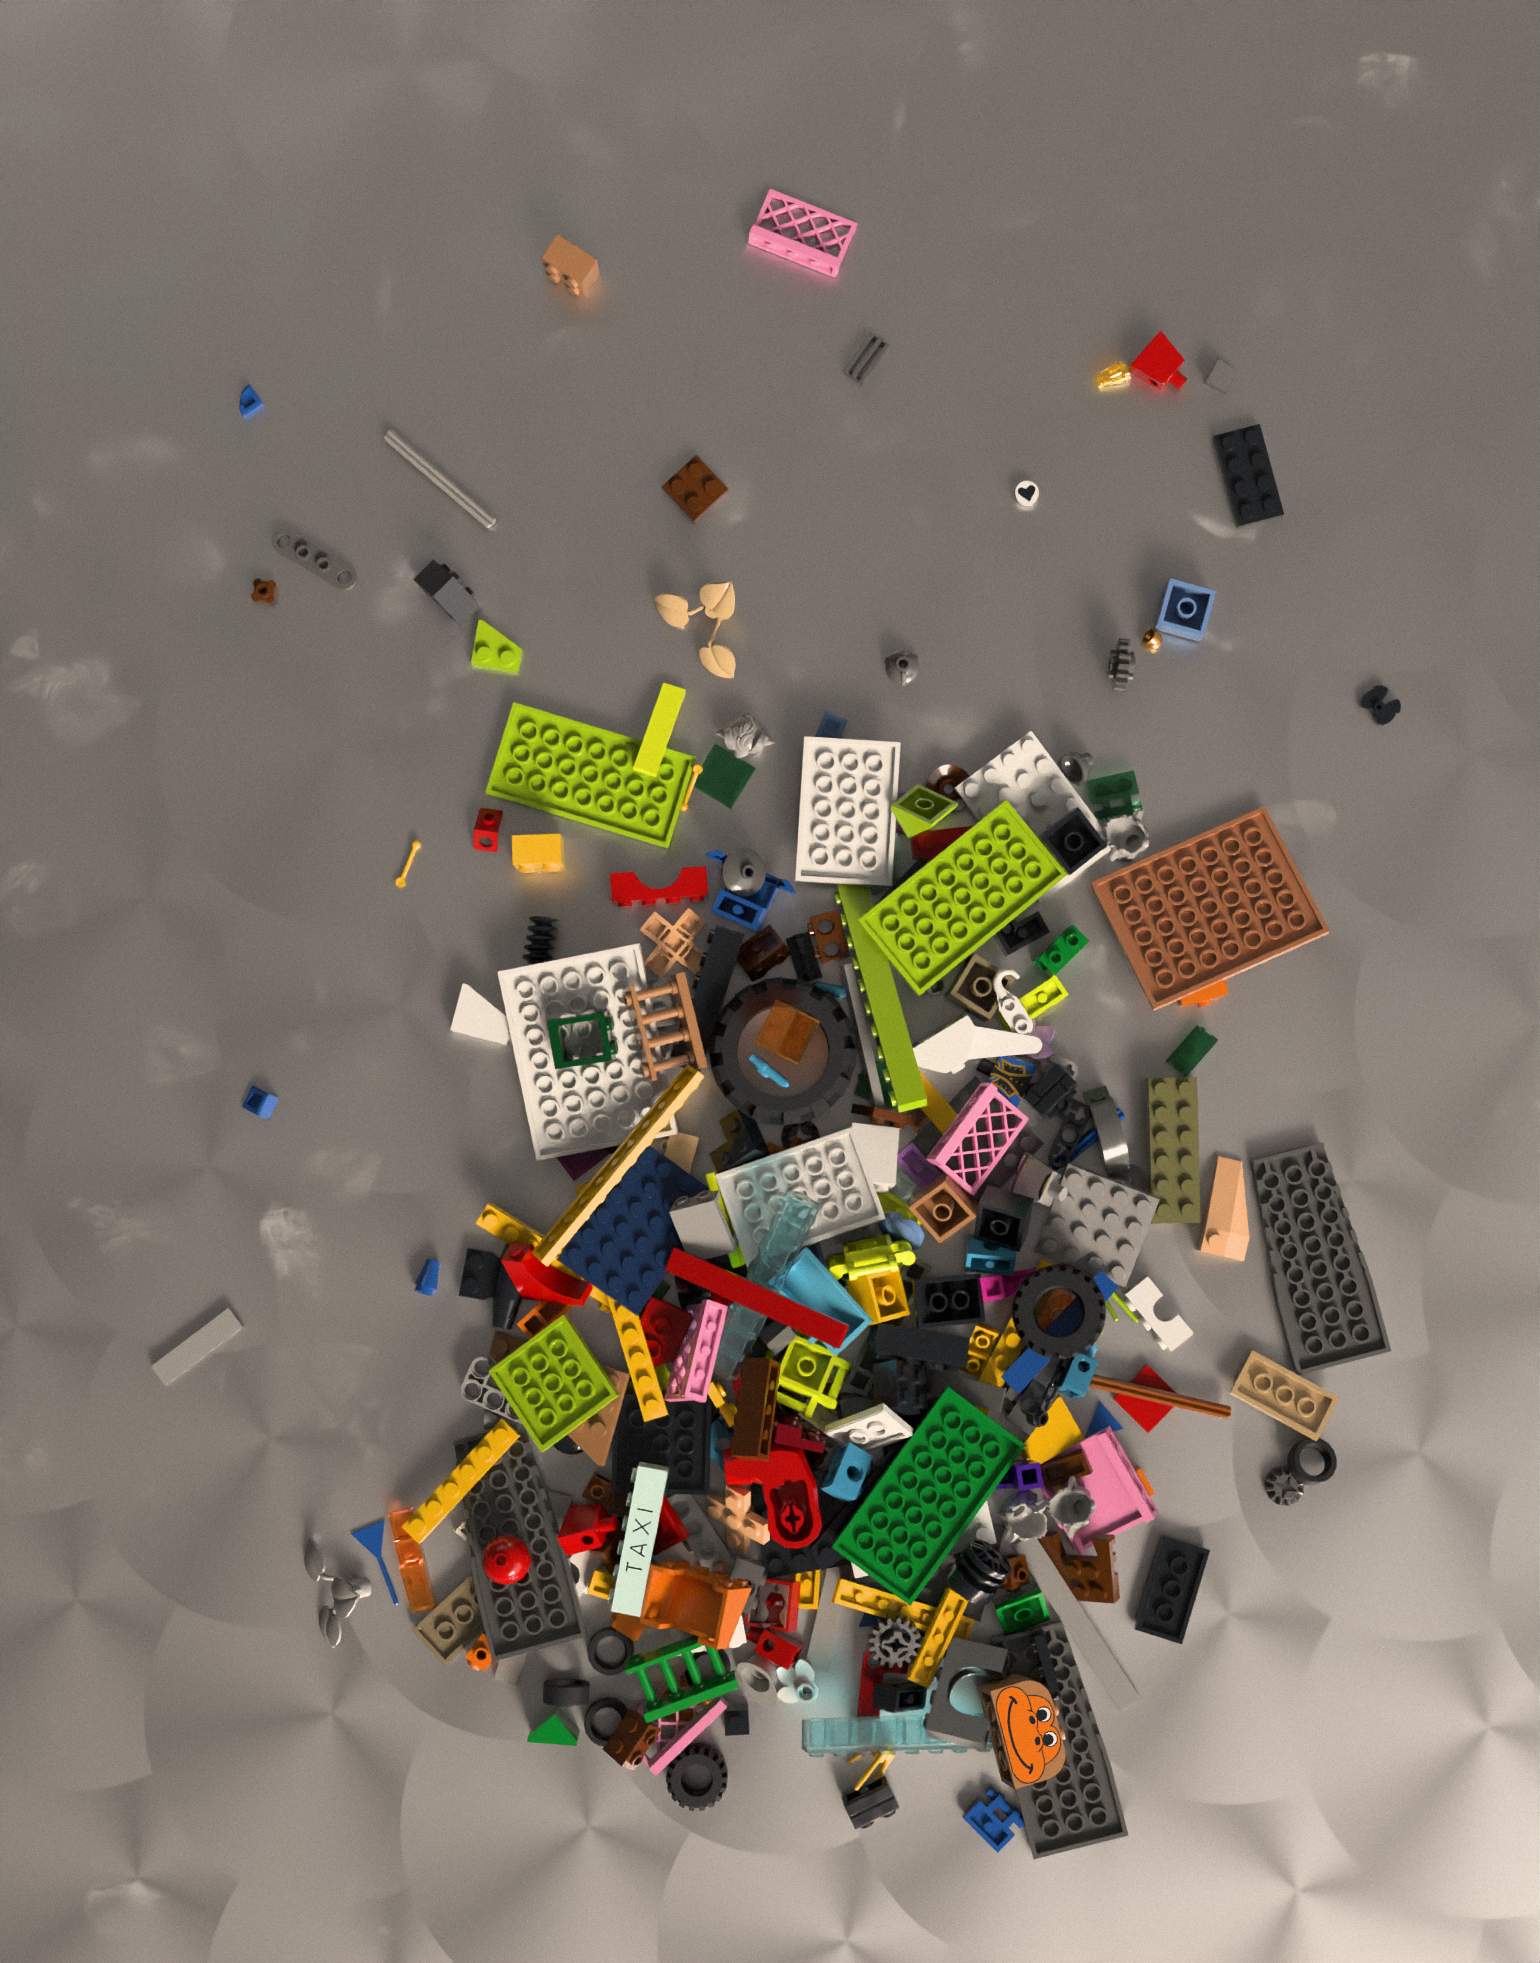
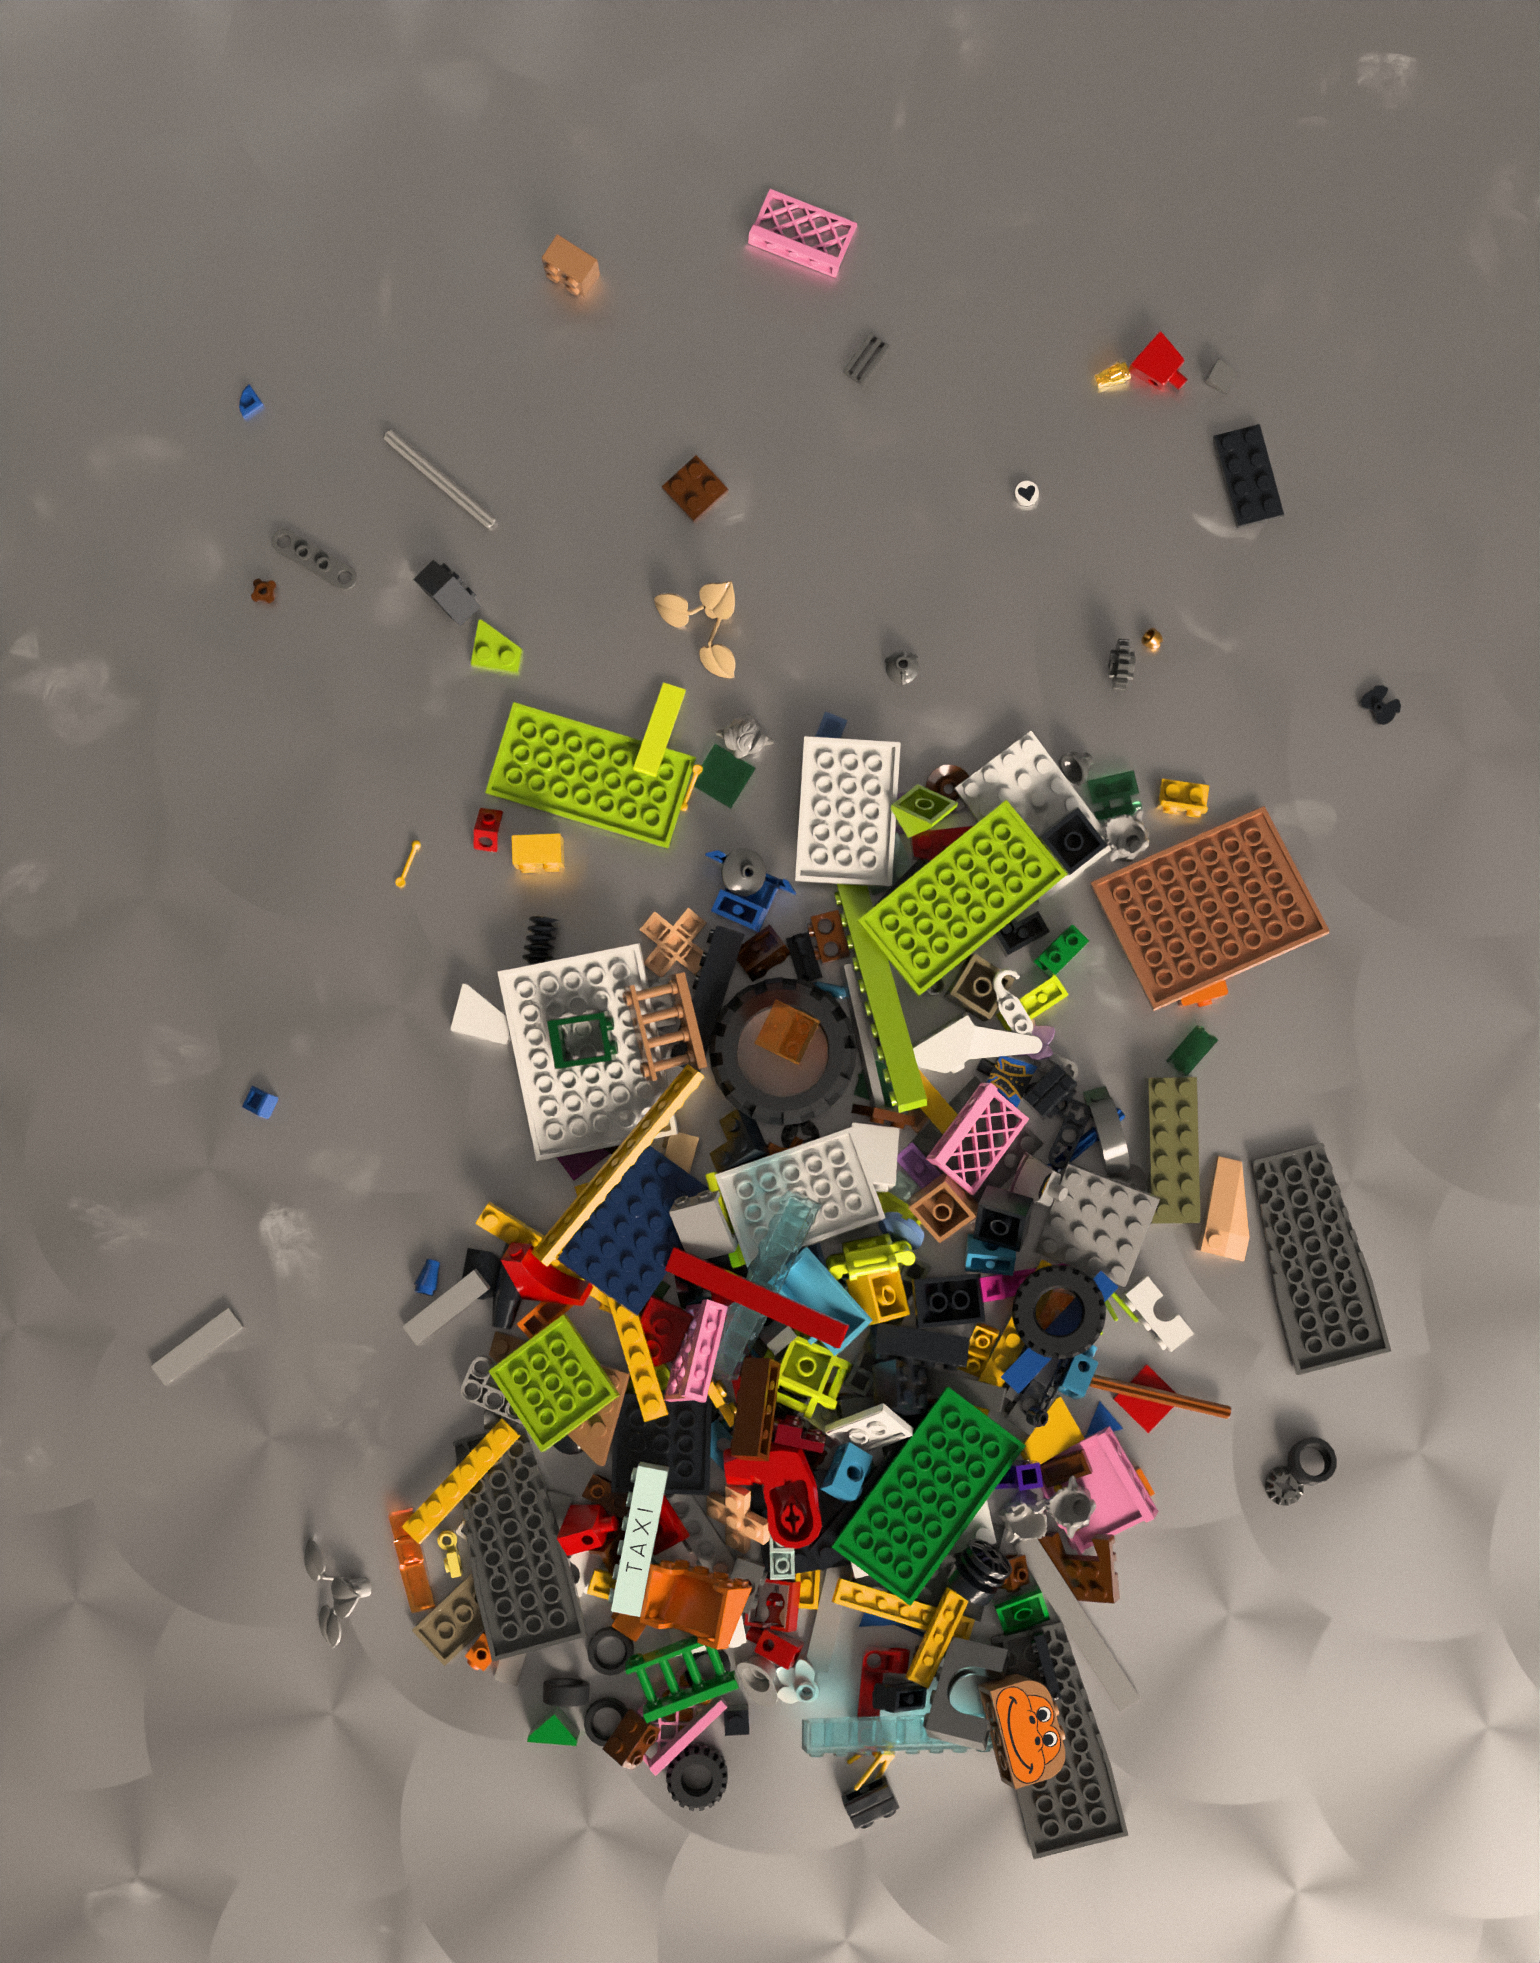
(372, 1539): blue piece -> none
(446, 1307): none -> light grey tile
(453, 1561): none -> light yellow plate
(506, 1559): red cylinder -> none
(690, 884): red arch -> none
(768, 1071): dark azure piece -> none
(781, 1562): none -> light aqua slope
(897, 1644): dark grey gear -> none
(988, 1824): blue plate -> none
(1172, 1589): black plate -> none
(1183, 797): none -> yellow bracket
(1185, 609): medium blue brick -> none
(1284, 1395): tan plate -> none

